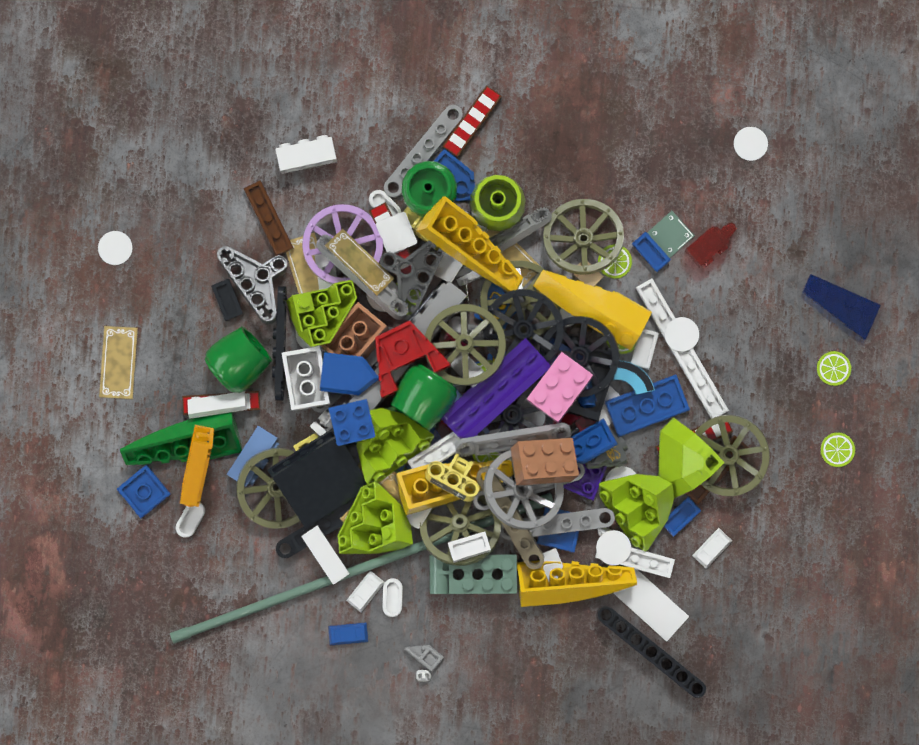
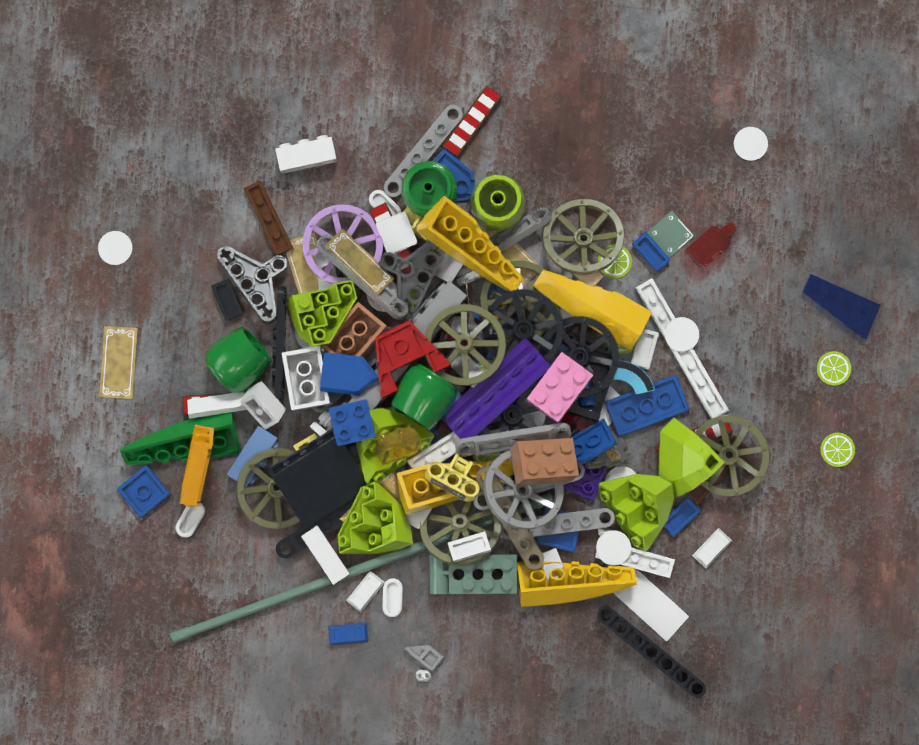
(263, 405): none -> white brick
(397, 444): none -> clear yellow brick

